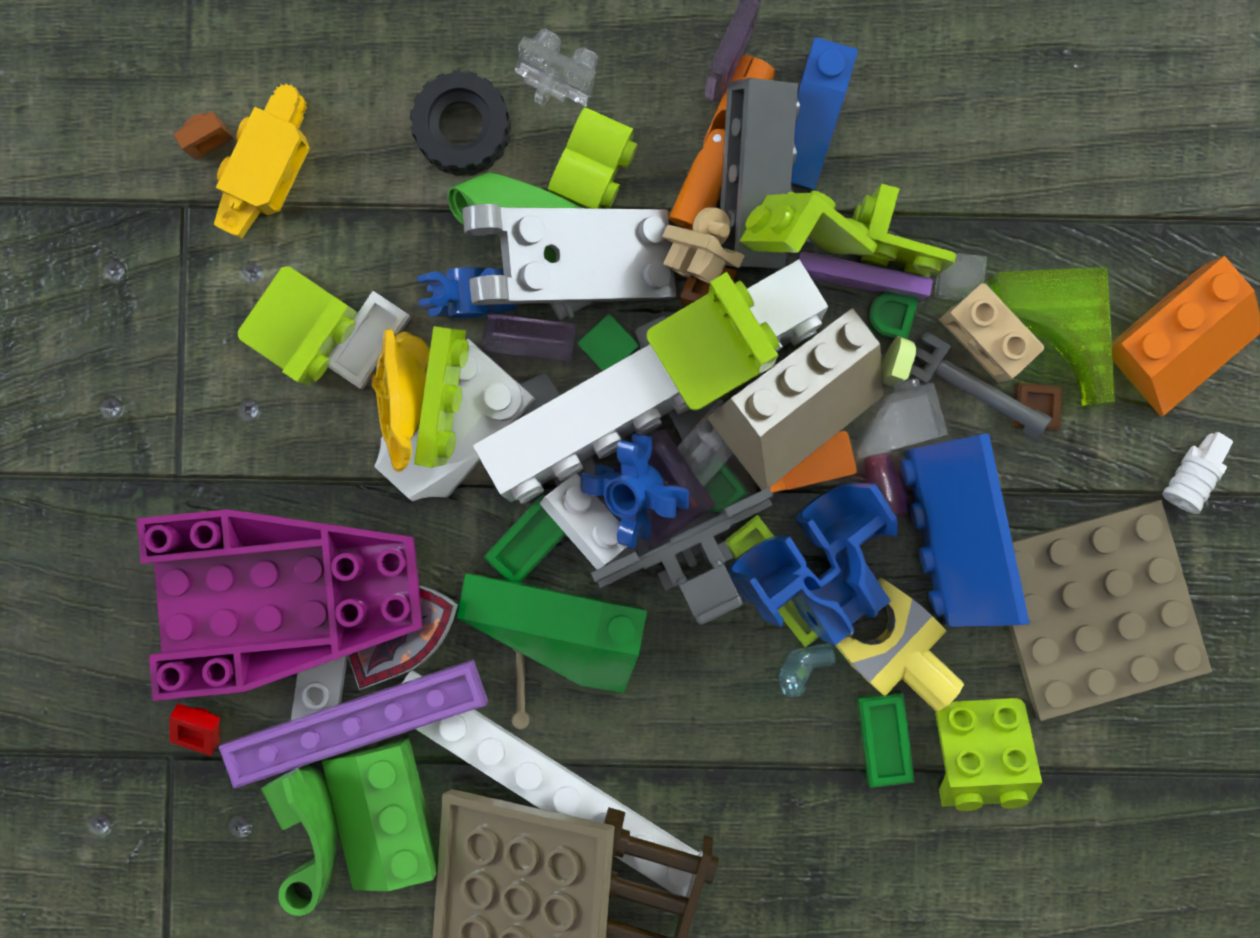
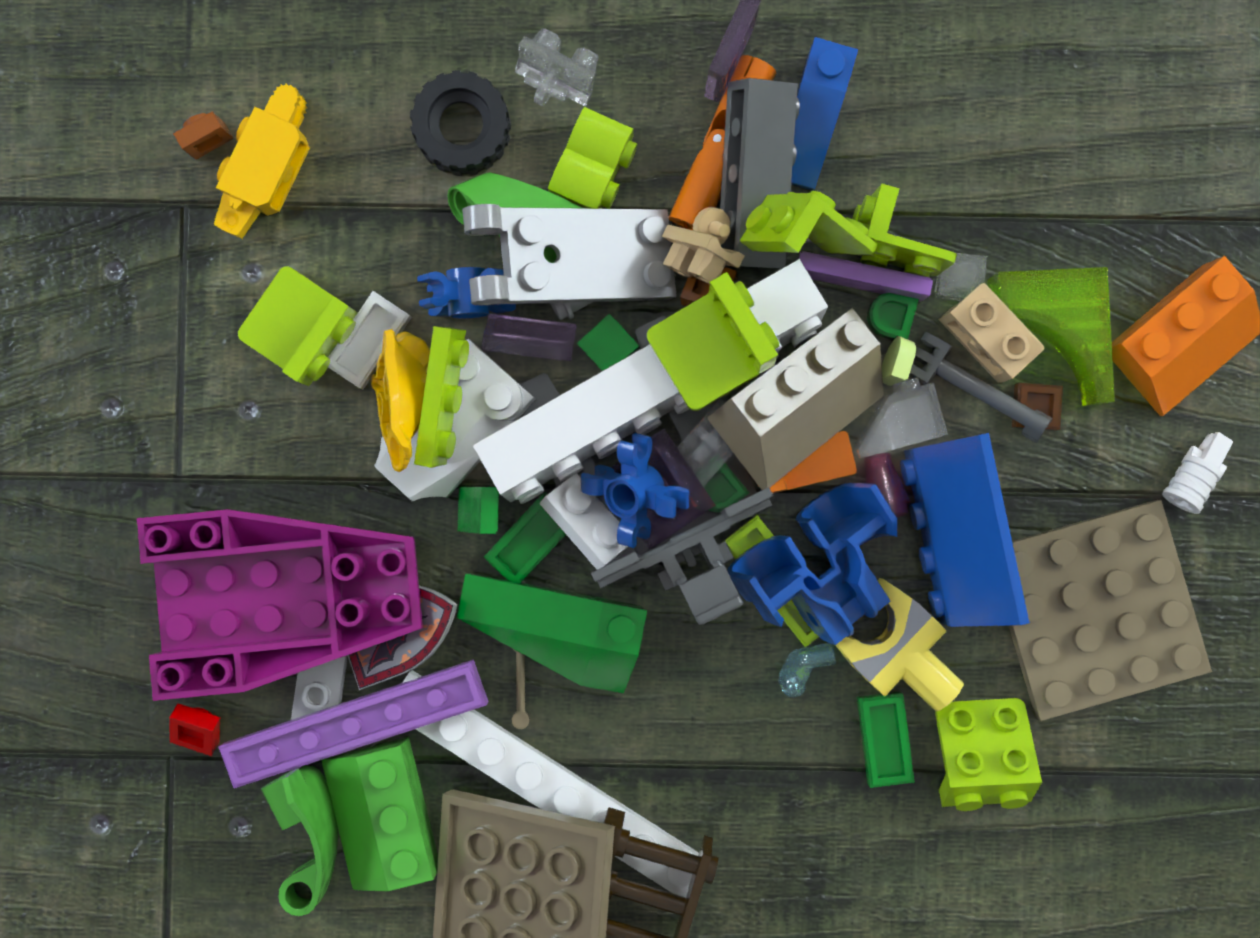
(478, 510): none -> green tile

